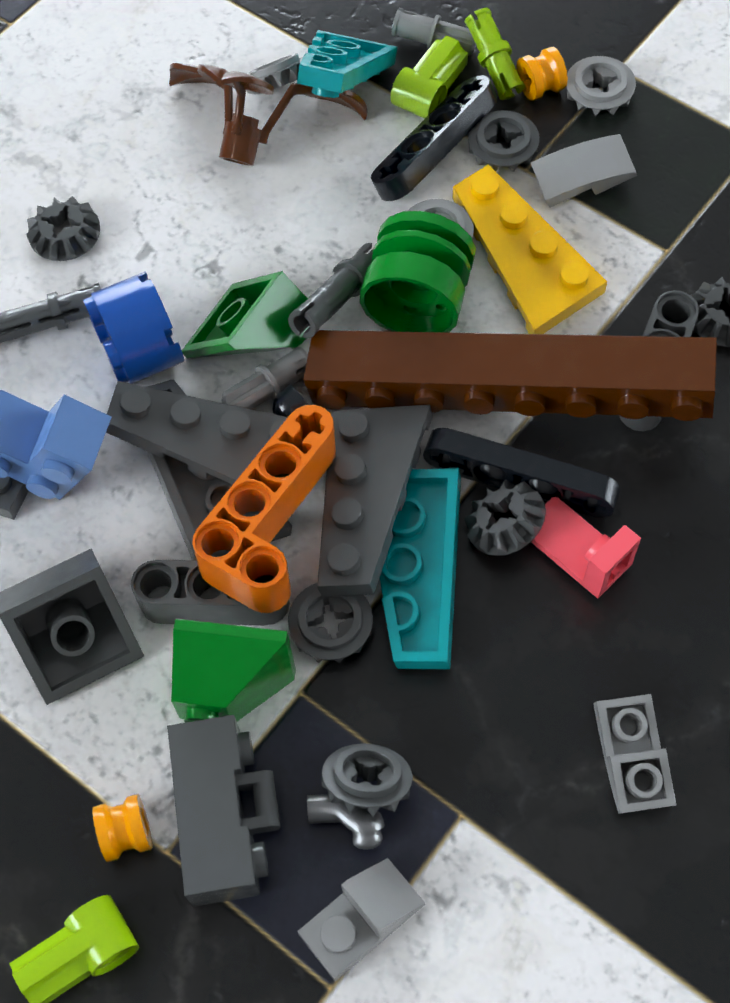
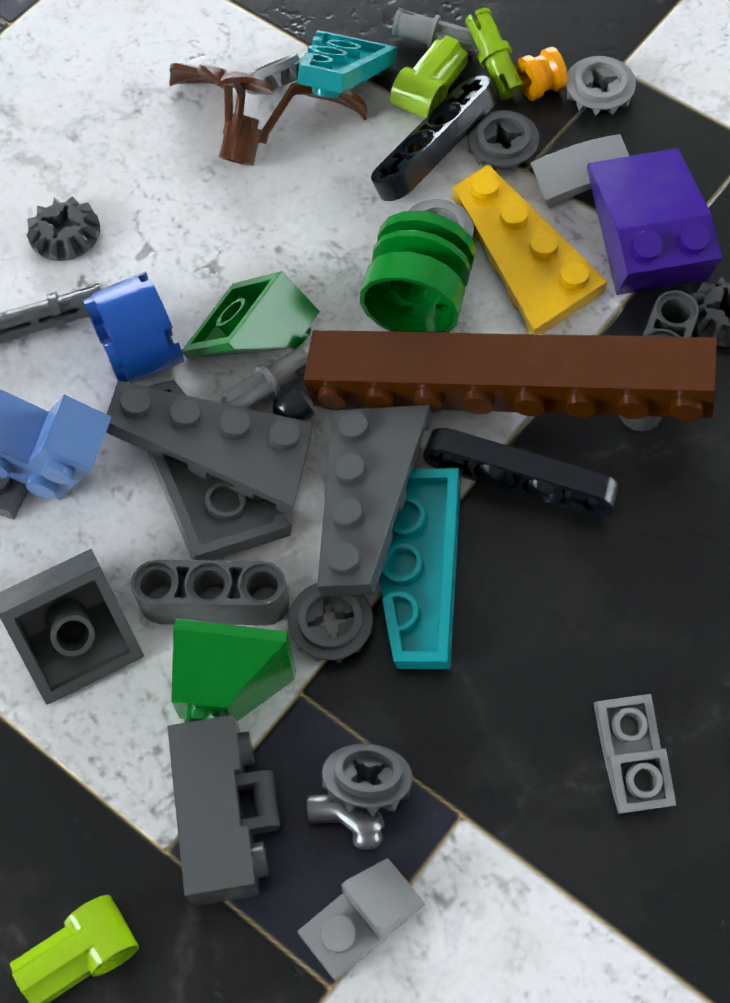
(122, 828): light orange wheel -> none
(300, 448): orange beam -> none
(332, 294): dark grey pin -> none
(506, 534): dark grey gear -> none
(582, 550): coral bracket -> none
(653, 221): none -> dark purple slope

